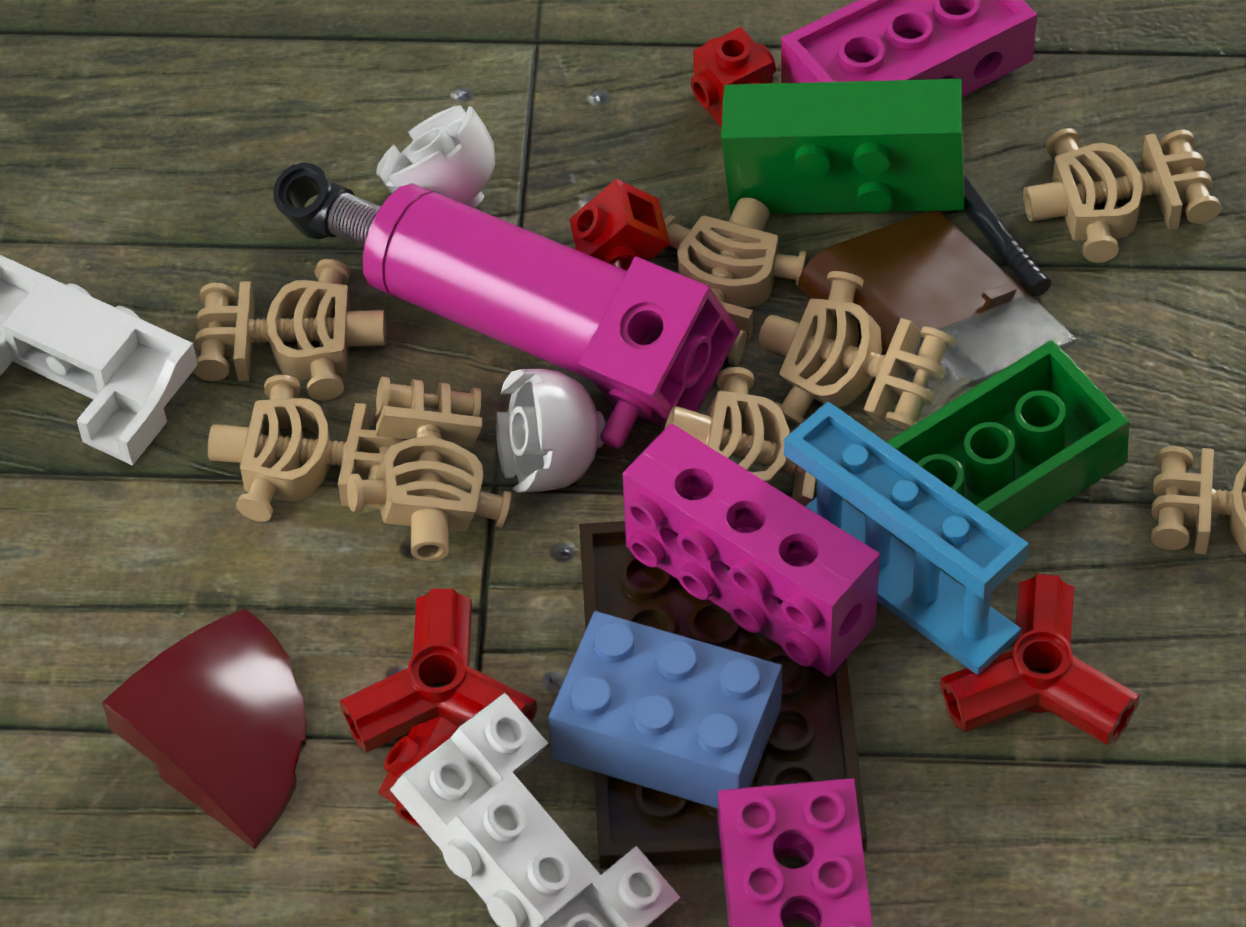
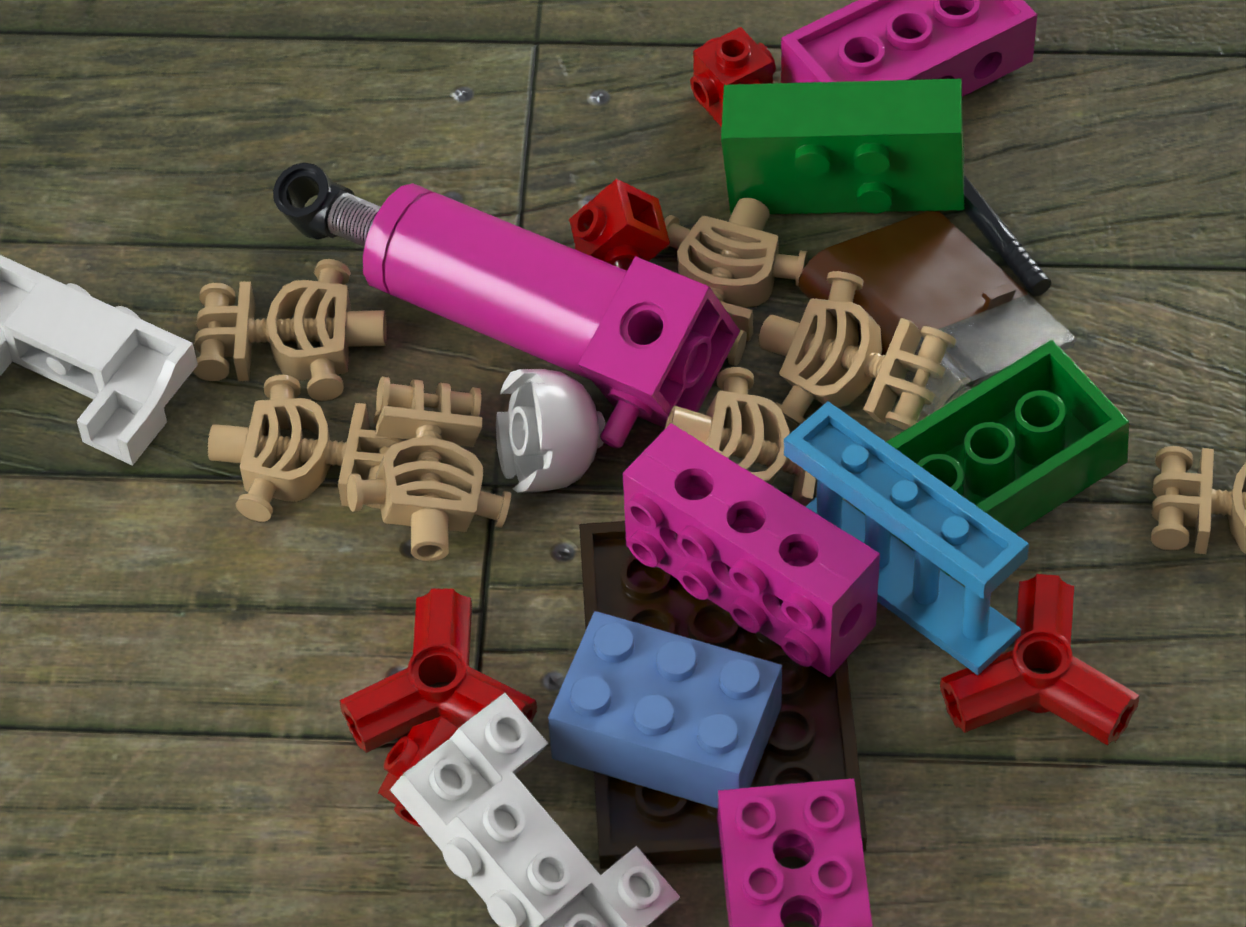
(219, 722): dark red brick -> none
(448, 156): white cylinder -> none
(1107, 175): tan piece -> none

